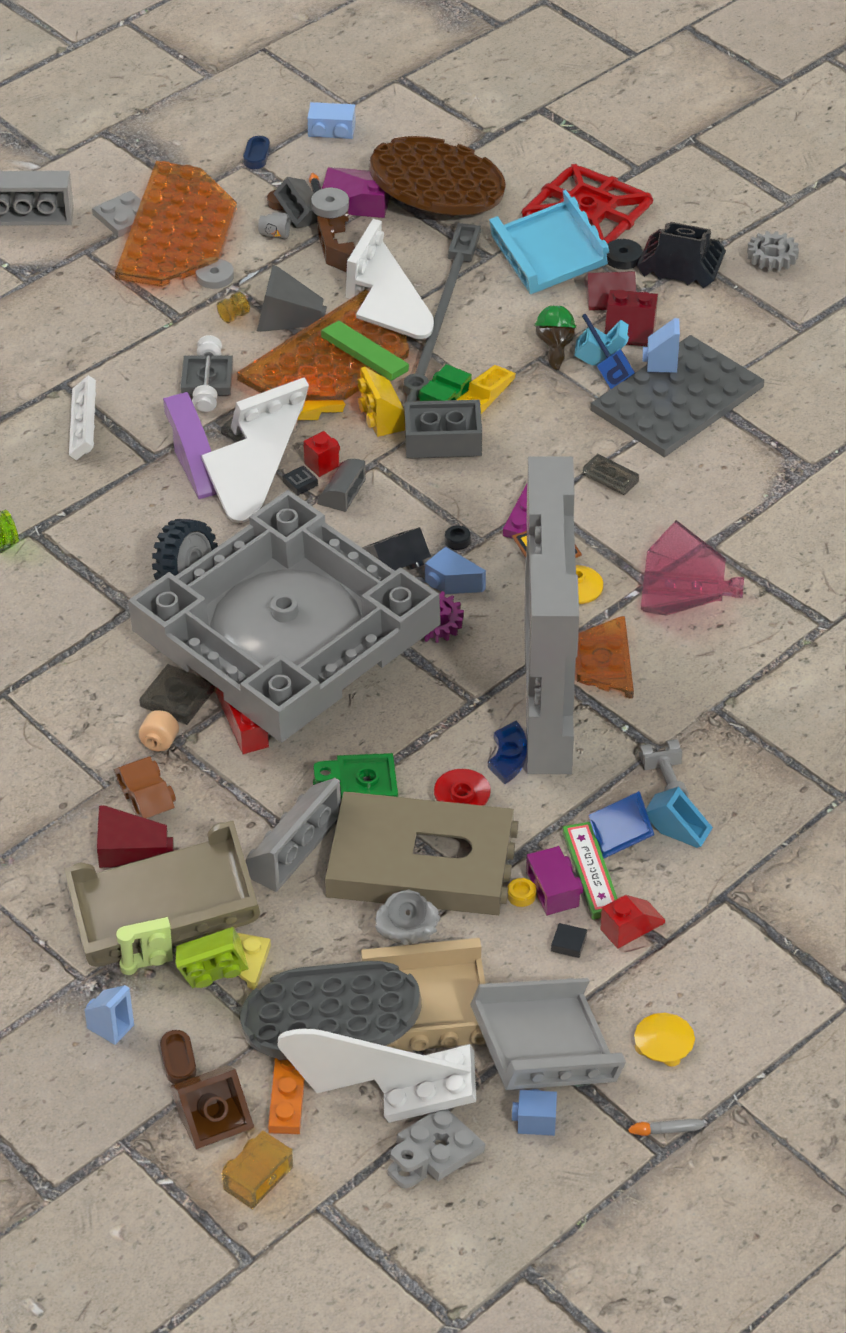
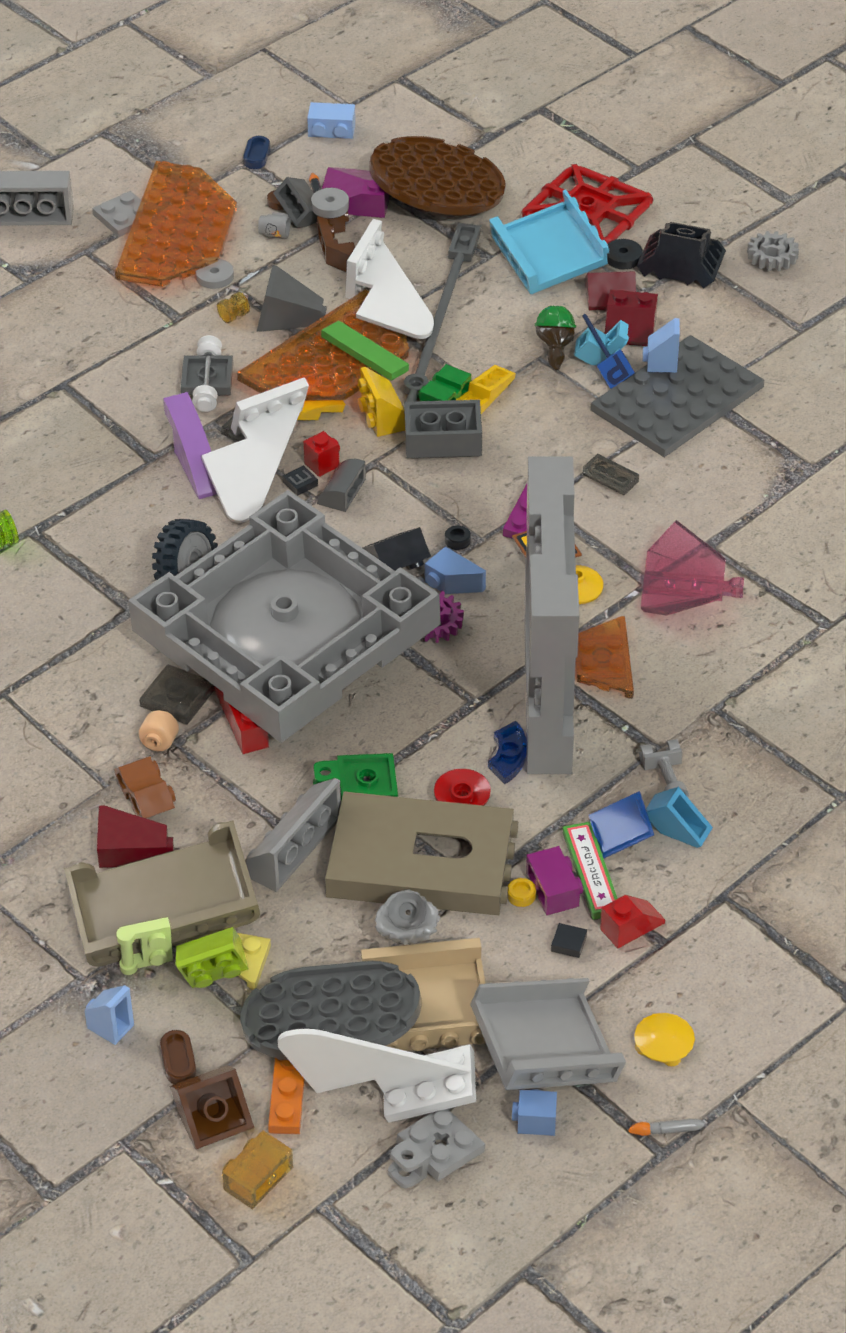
(82, 418): white plate -> none

